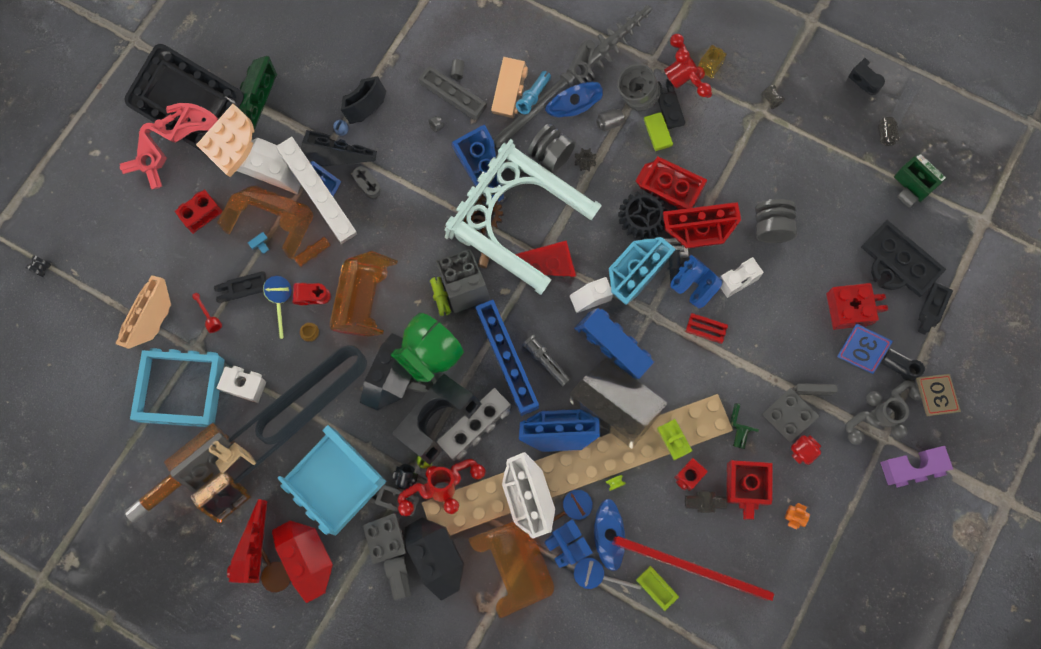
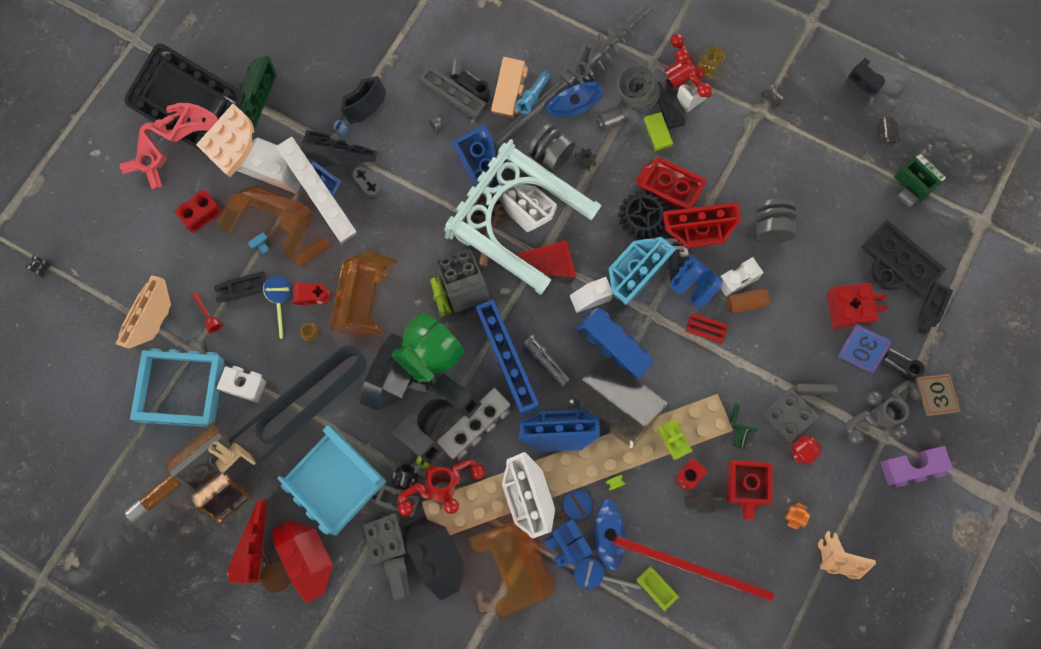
(474, 85): none -> black piece
(528, 206): none -> white wedge
(688, 97): none -> white slope
(748, 300): none -> dark orange pin
(837, 561): none -> light nougat plate

